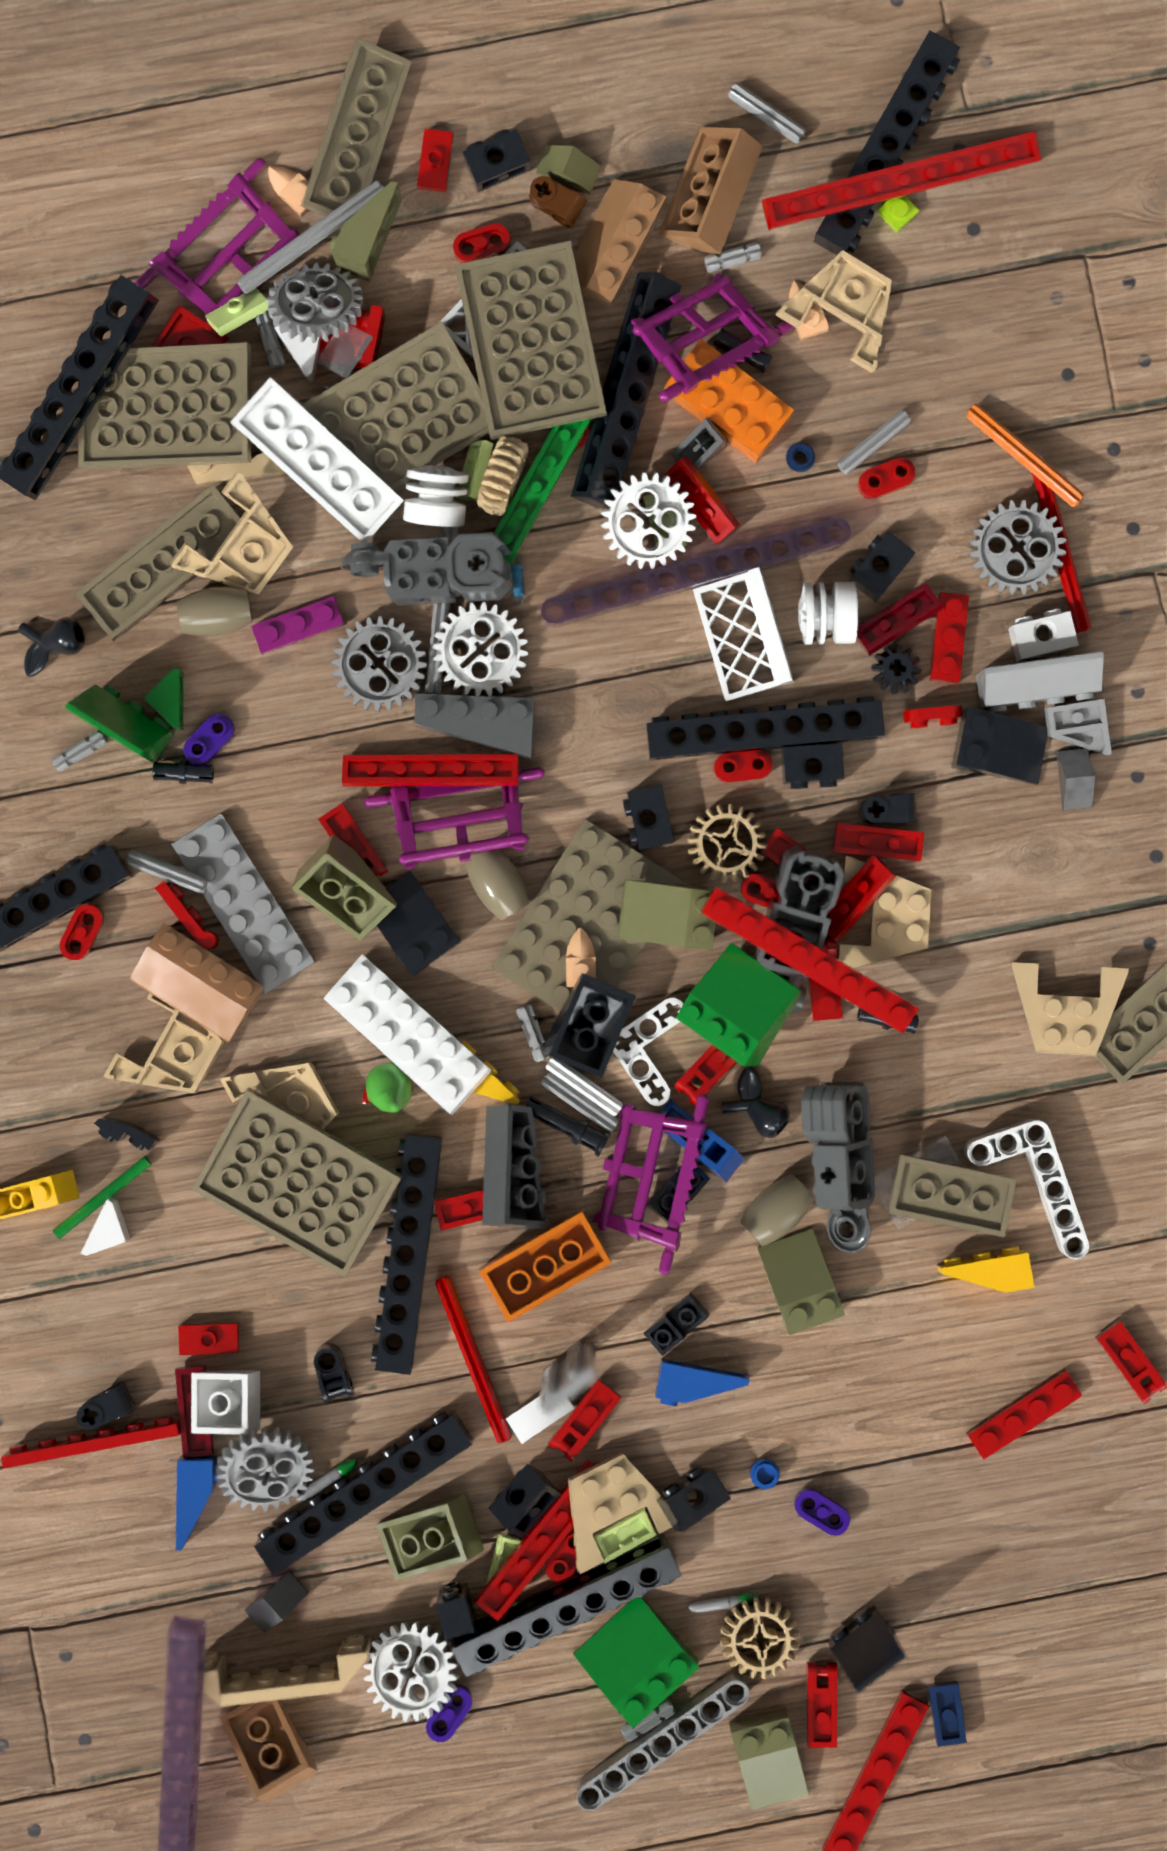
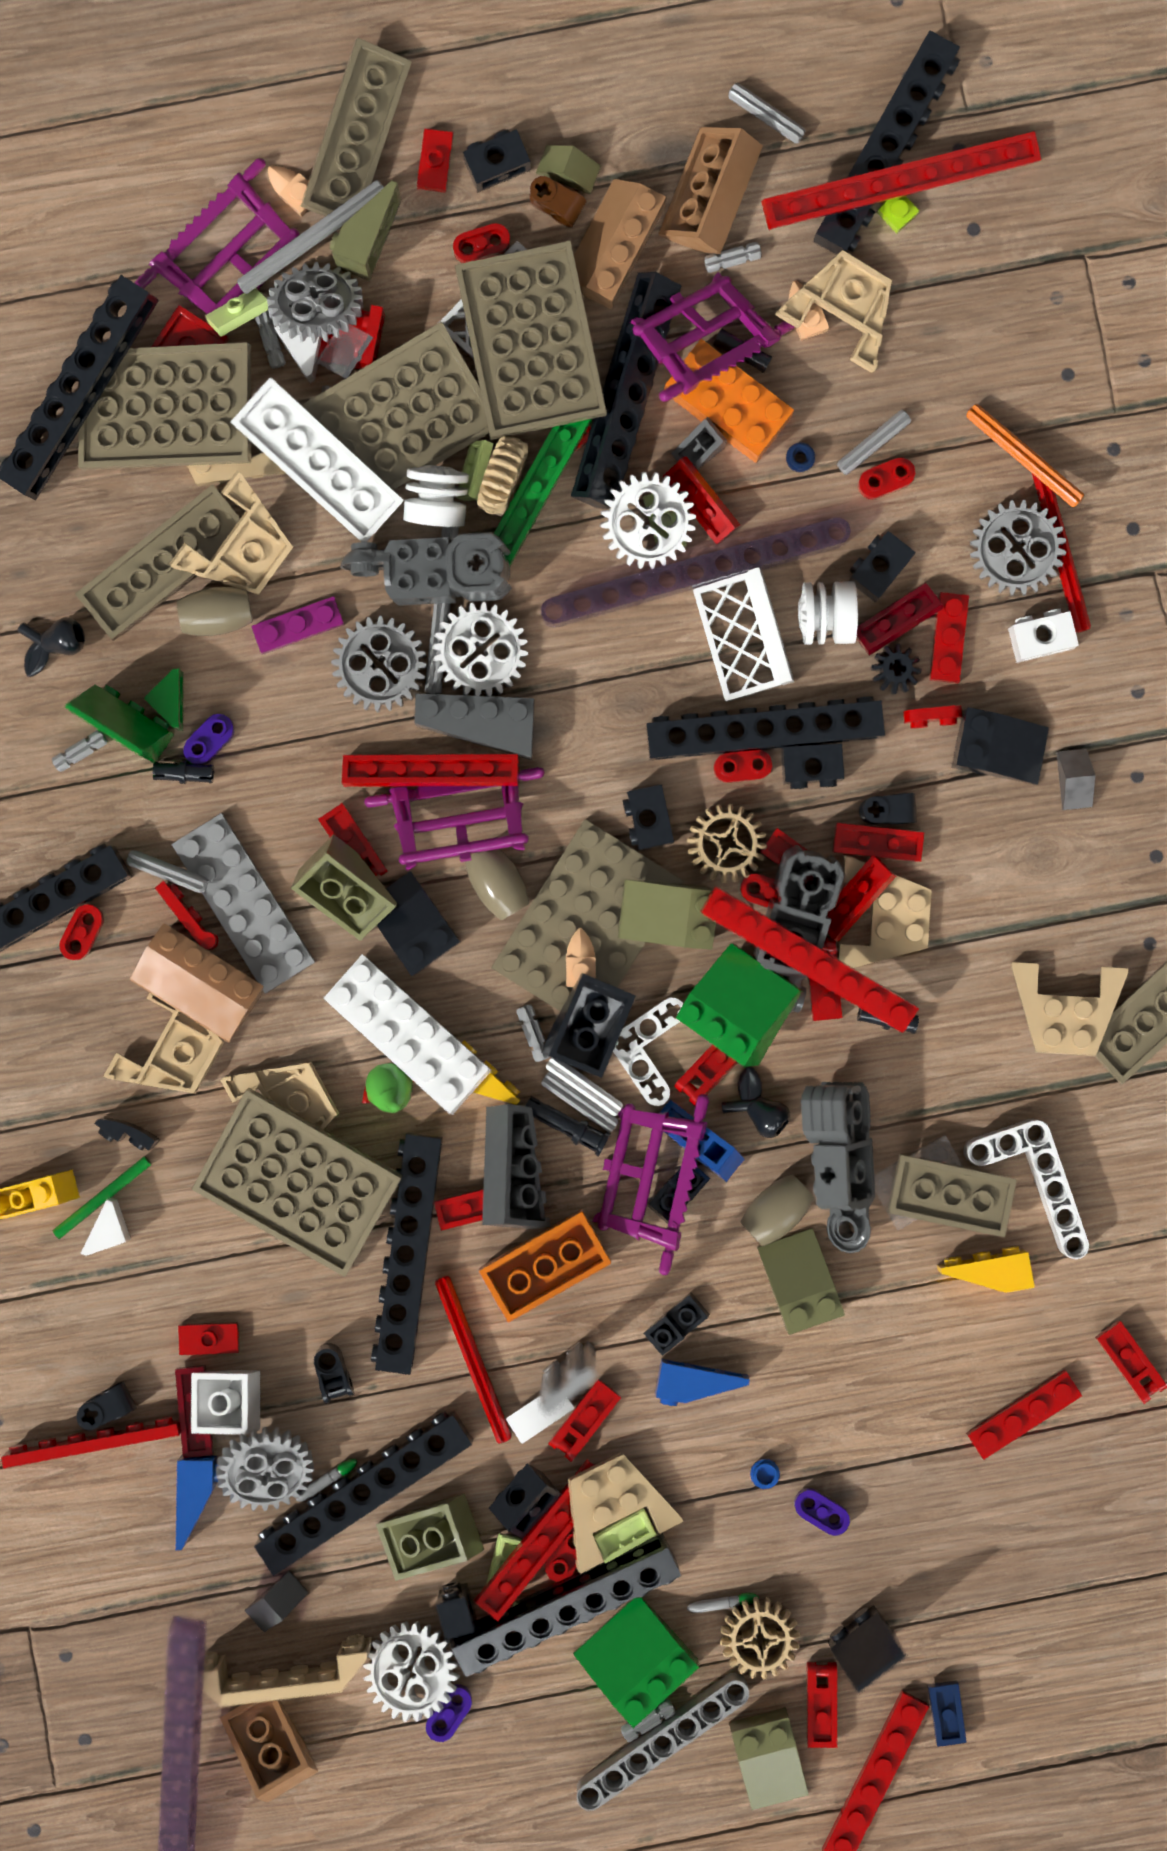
(518, 581): dark azure piece -> none
(709, 1493): black brick -> none
(1040, 681): light grey slope -> none
(1080, 724): light grey wing -> none

